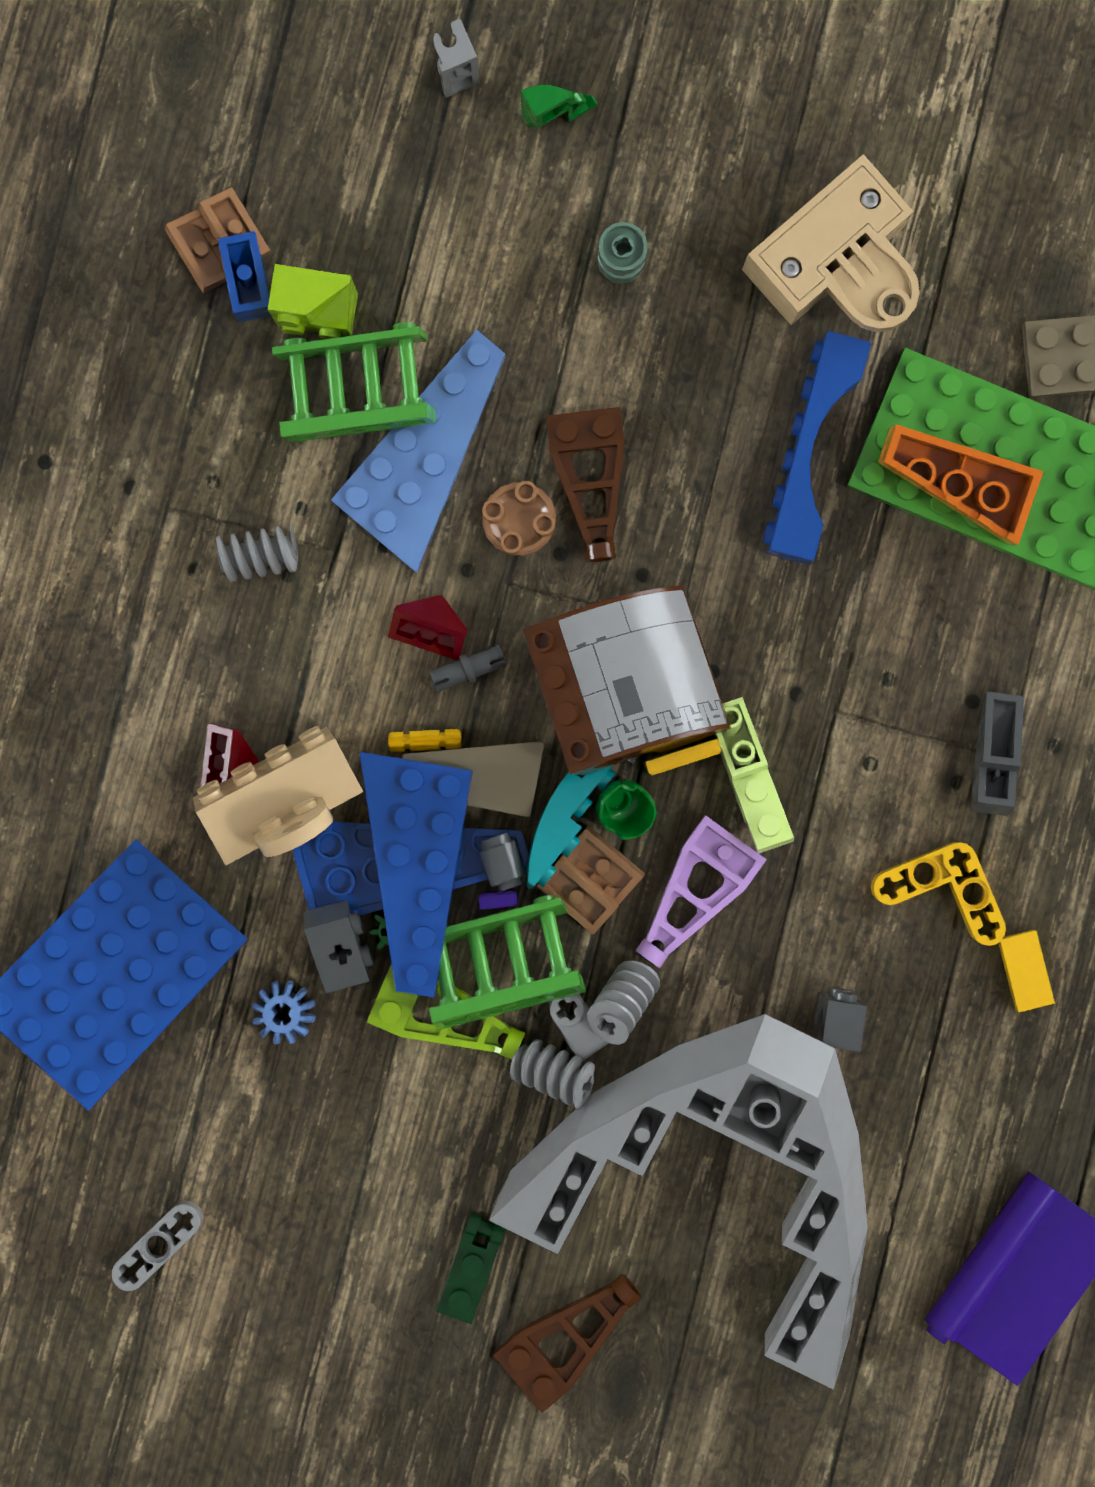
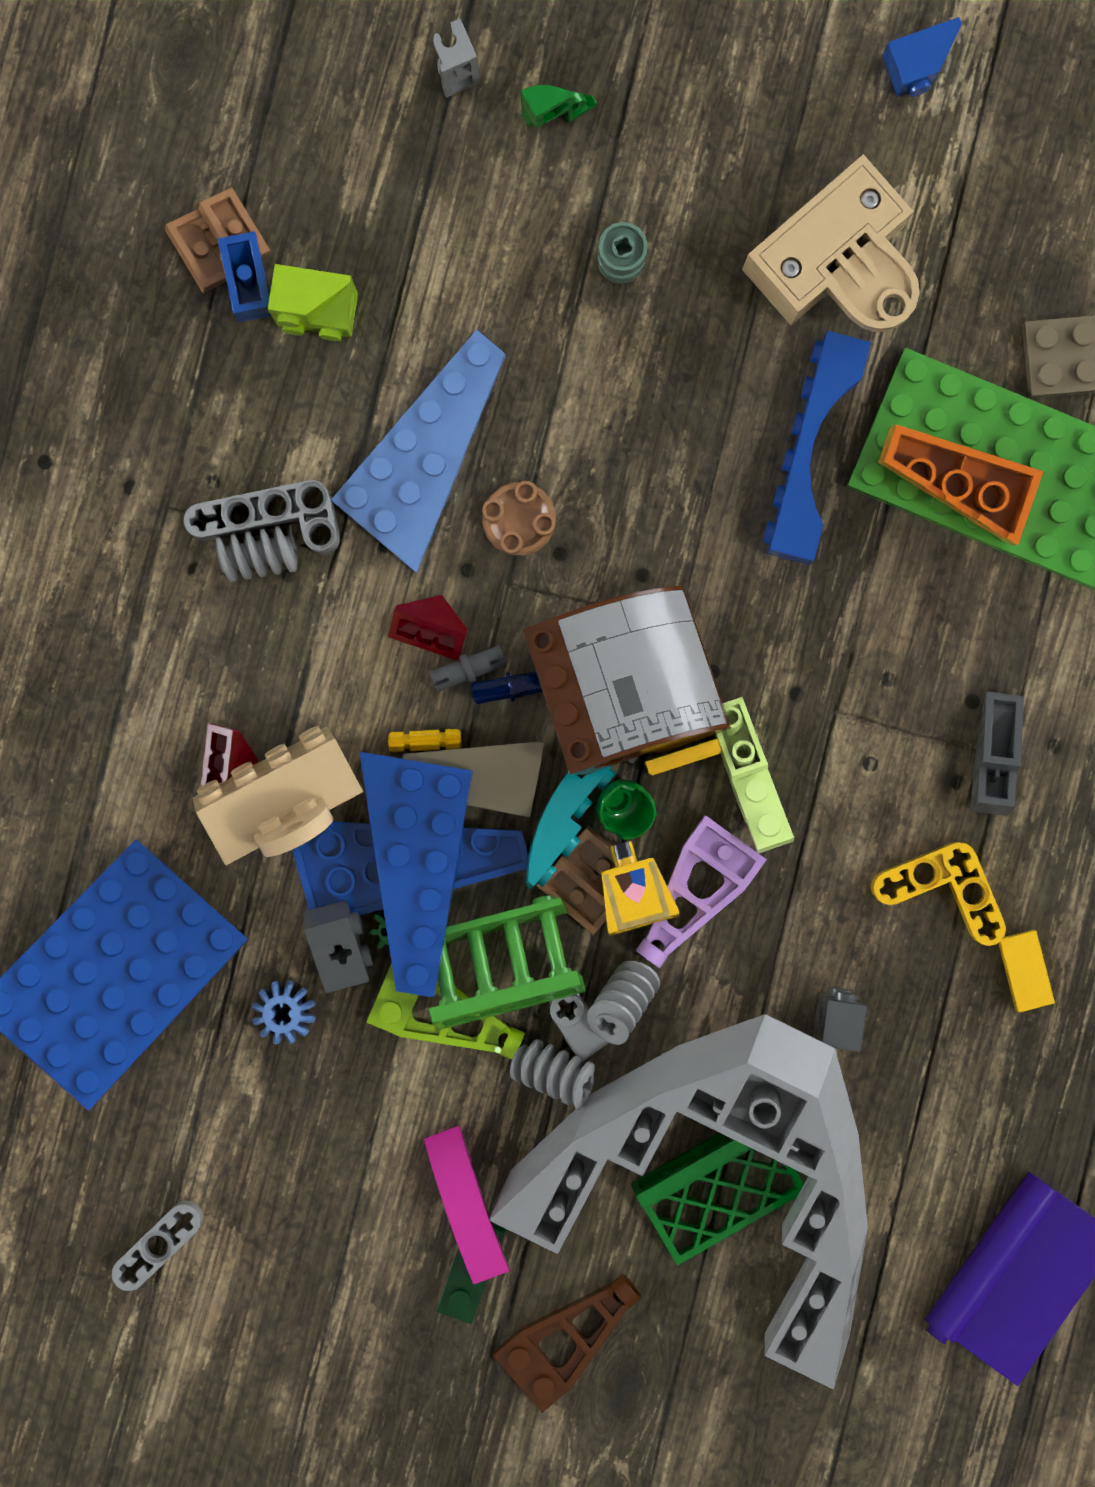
(259, 517): none -> light grey beam
(375, 414): bright green fence -> none
(465, 1205): none -> dark pink slope
(498, 899): dark purple tile -> none
(502, 861): dark grey brick -> none
(508, 687): none -> clear blue axle
(588, 432): reddish brown plate -> none
(635, 892): none -> yellow torso
(695, 1165): none -> green fence
(918, 57): none -> blue slope

